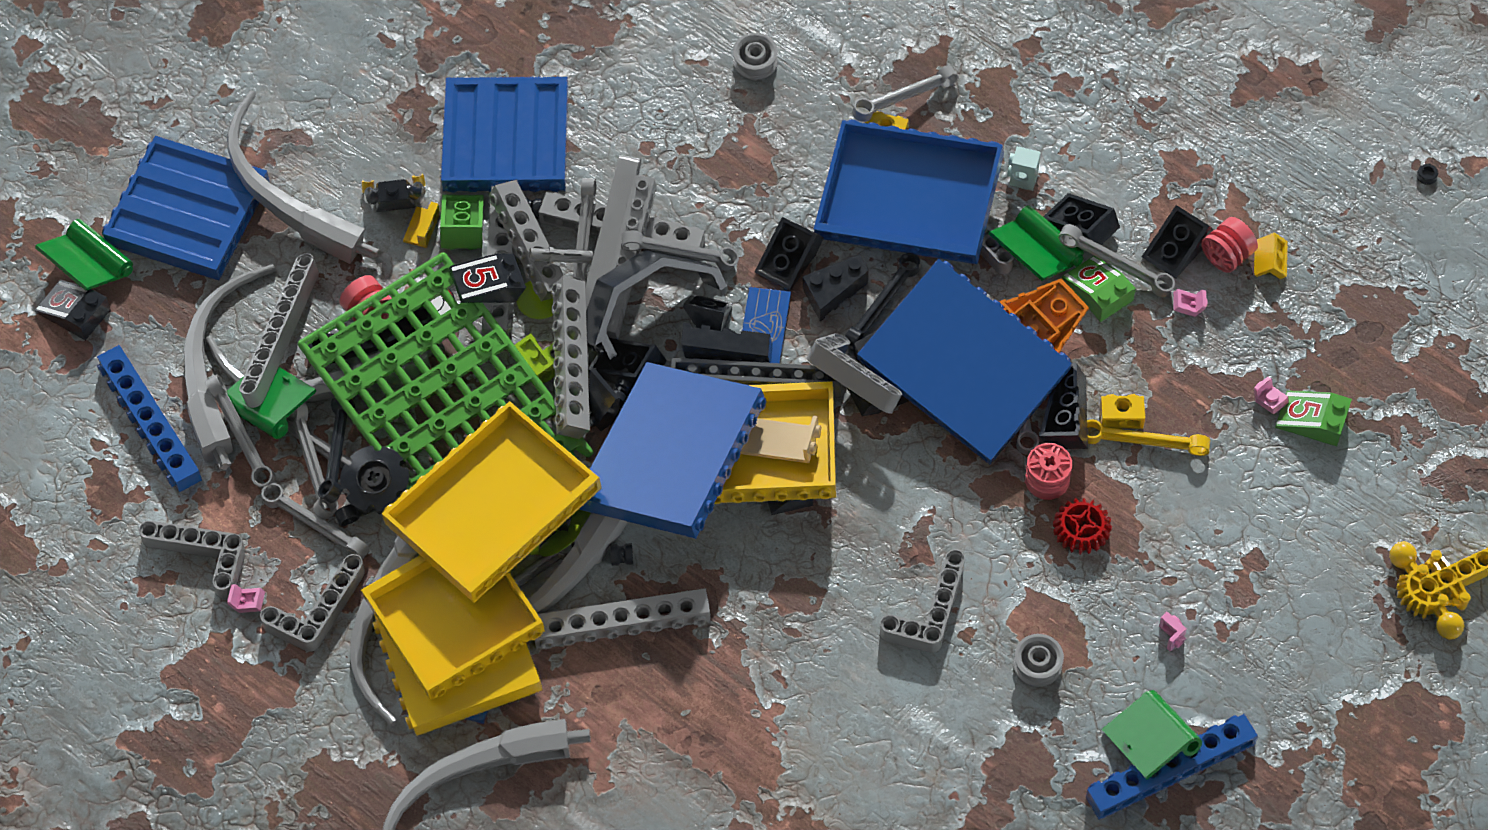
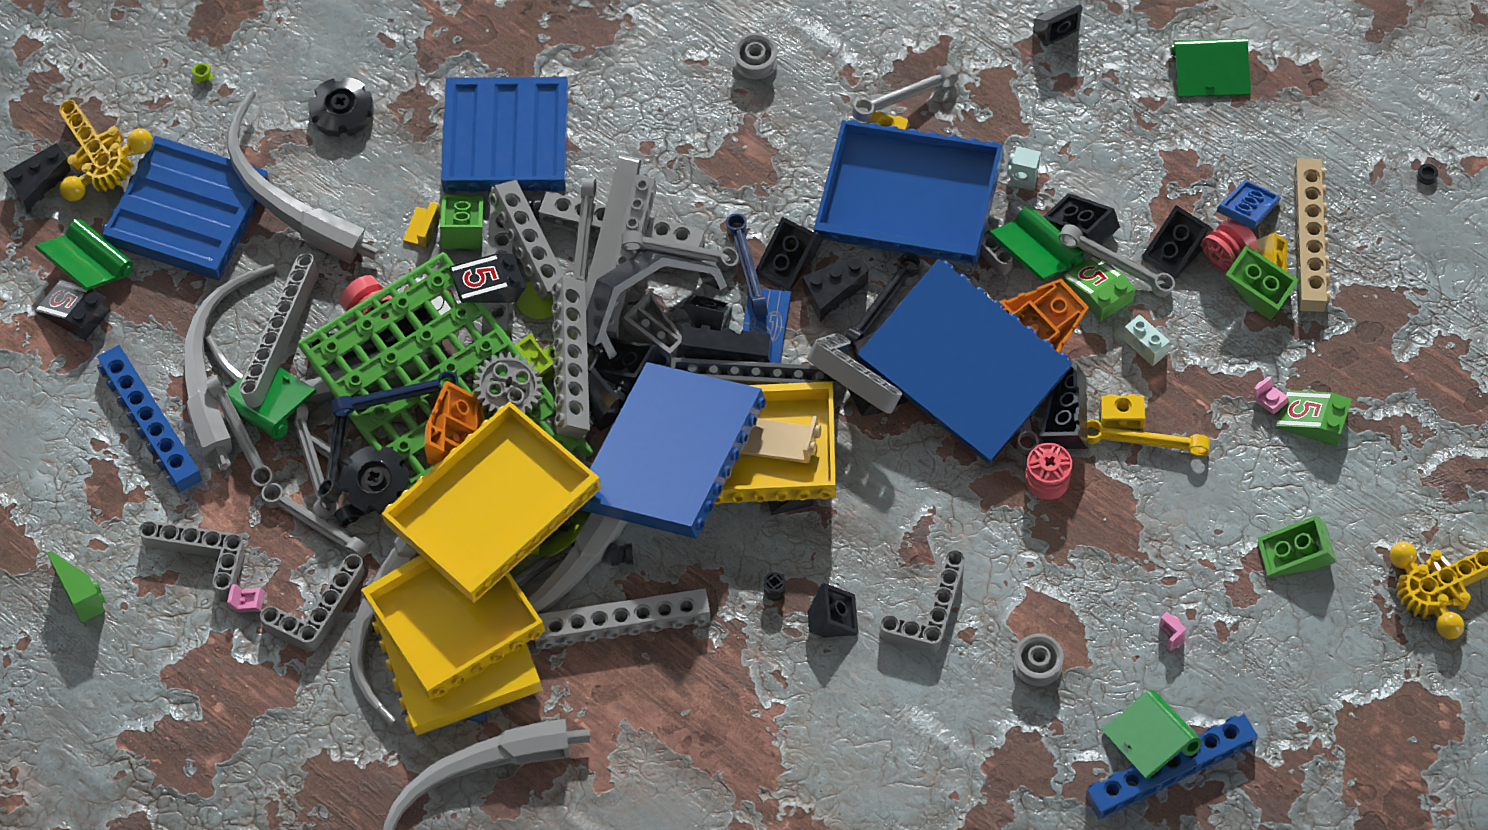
(37, 175): none -> black wedge
(81, 592): none -> bright green slope
(100, 156): none -> yellow piece
(201, 68): none -> lime plate
(341, 107): none -> black piece
(346, 405): none -> dark blue piece
(394, 193): black torso -> none
(451, 421): none -> orange wedge
(513, 369): none -> light grey gear
(554, 255): light grey pin -> none
(651, 325): none -> light grey wedge
(757, 298): none -> dark blue piece
(773, 591): none -> black wheel
(833, 613): none -> black slope
(1057, 24): none -> black slope
(1074, 517): red gear -> none
(1146, 340): none -> light aqua brick
(1189, 303): bright pink bracket -> none
(1212, 67): none -> green door
(1248, 204): none -> blue tile
(1260, 282): none -> bright green slope
(1297, 548): none -> bright green slope
(1310, 298): none -> tan brick

